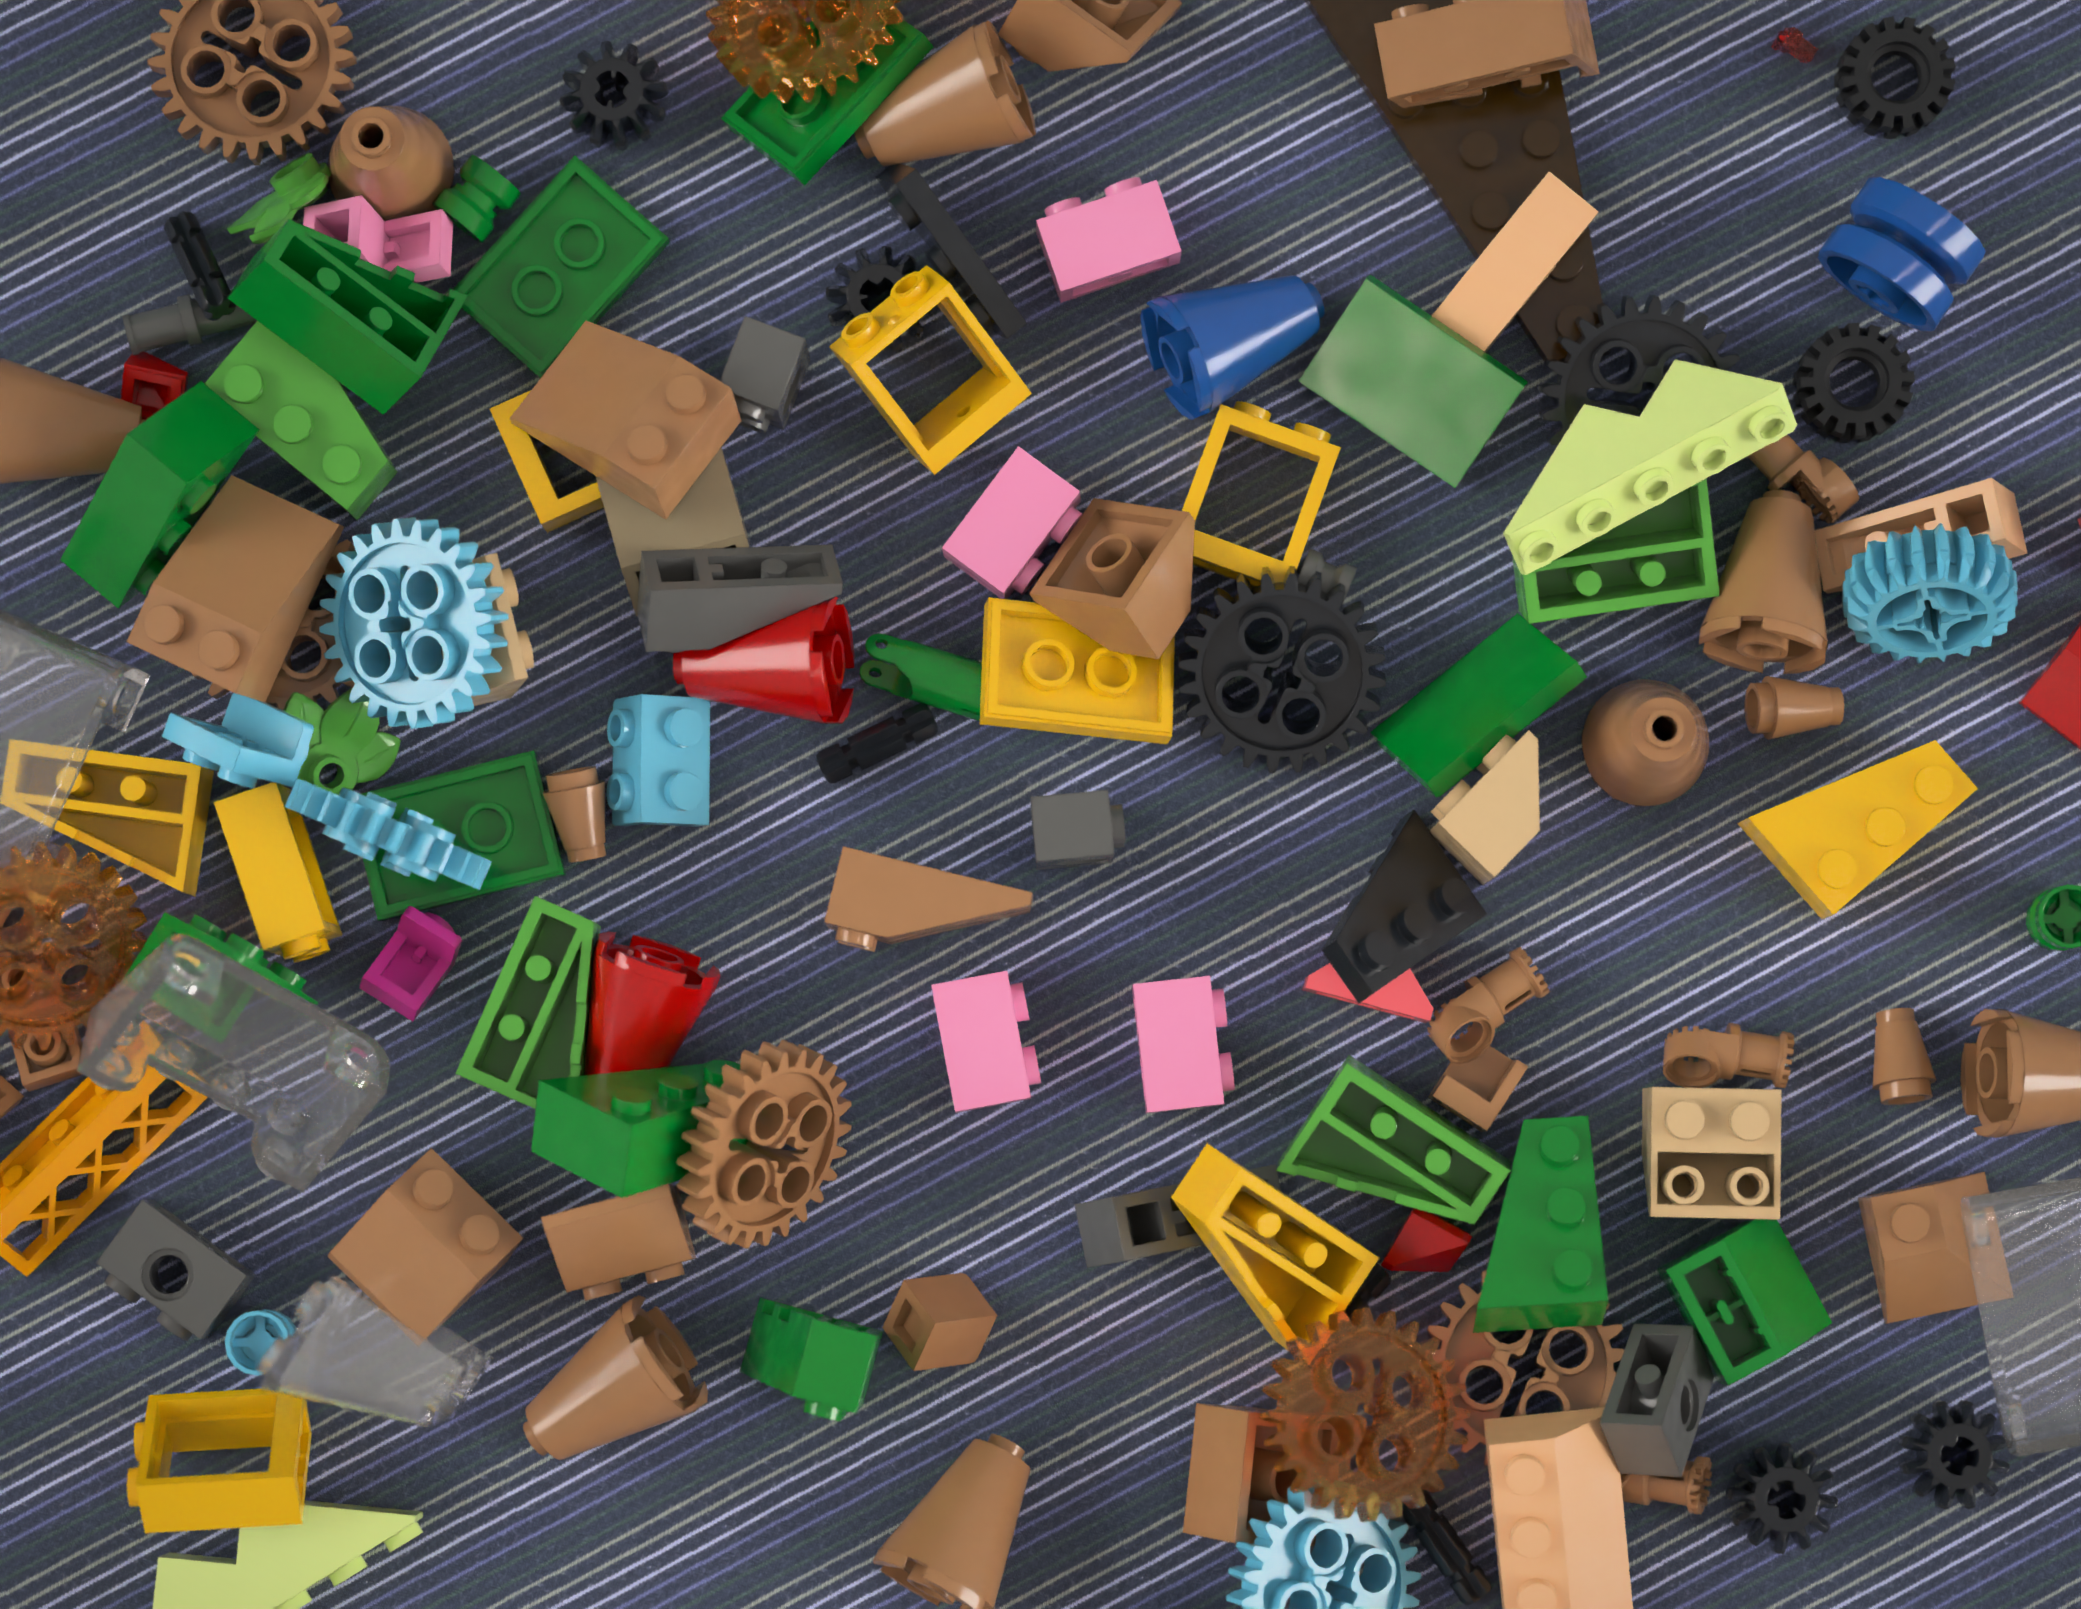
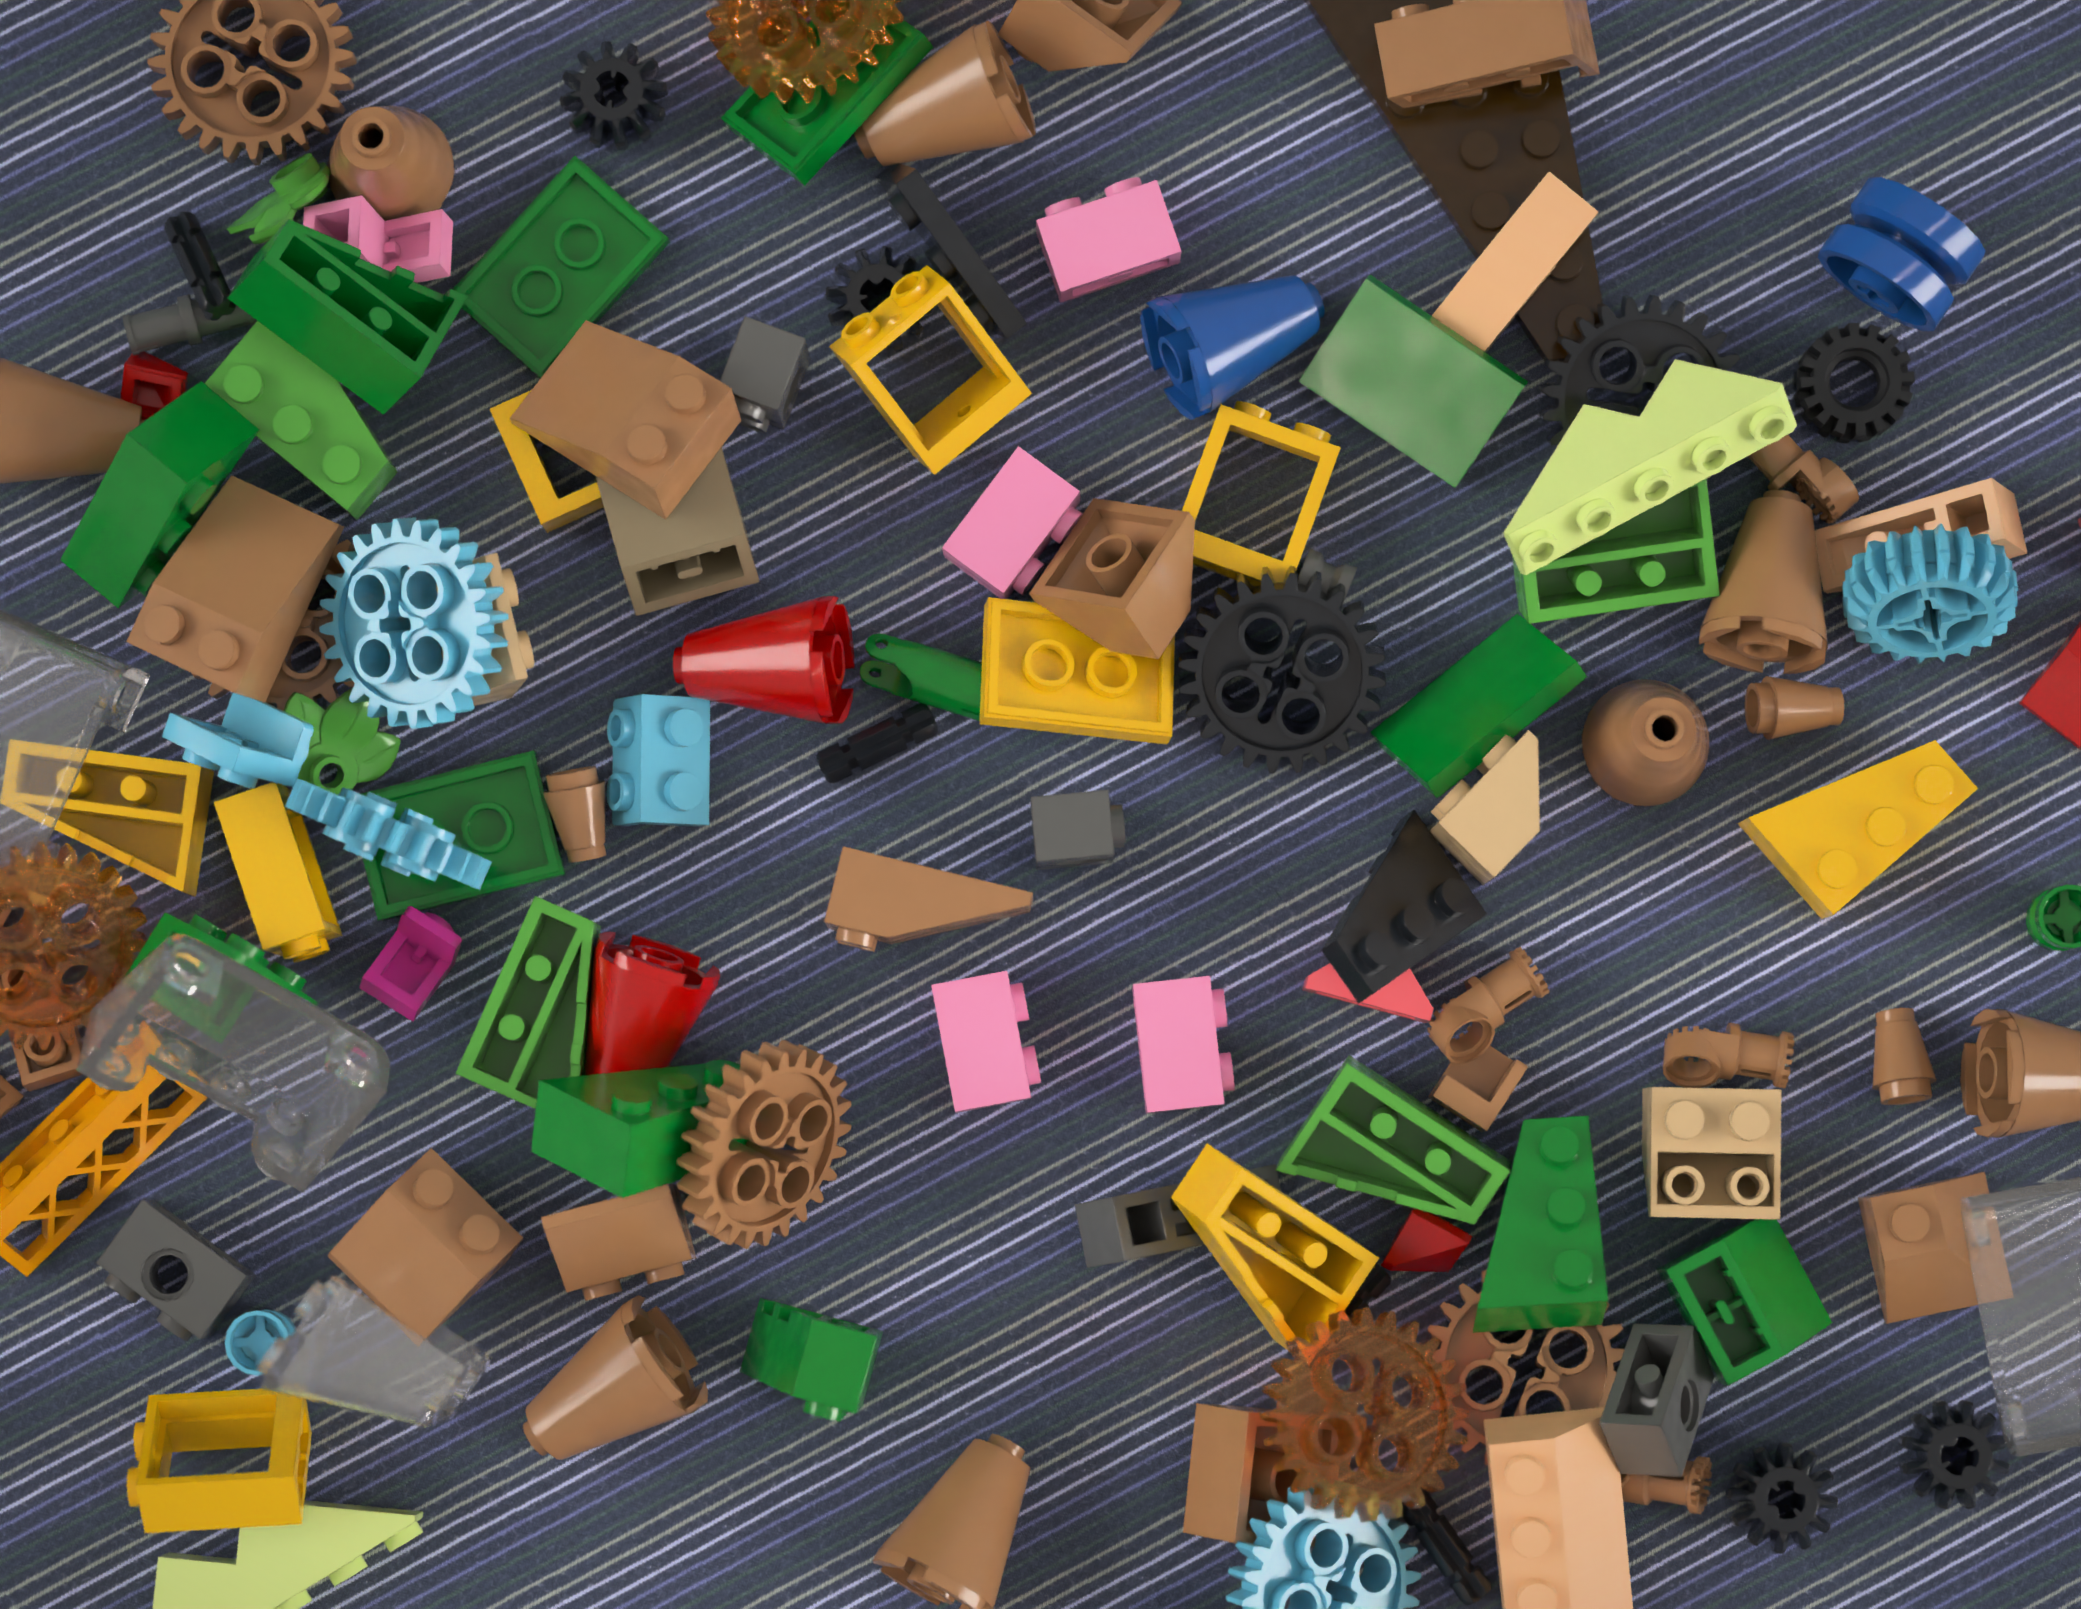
(473, 203): green wheel -> none
(723, 593): dark grey slope -> none
(939, 1321): medium nougat panel -> none
(1792, 42): clear red piece -> none
(1918, 48): black tyre -> none

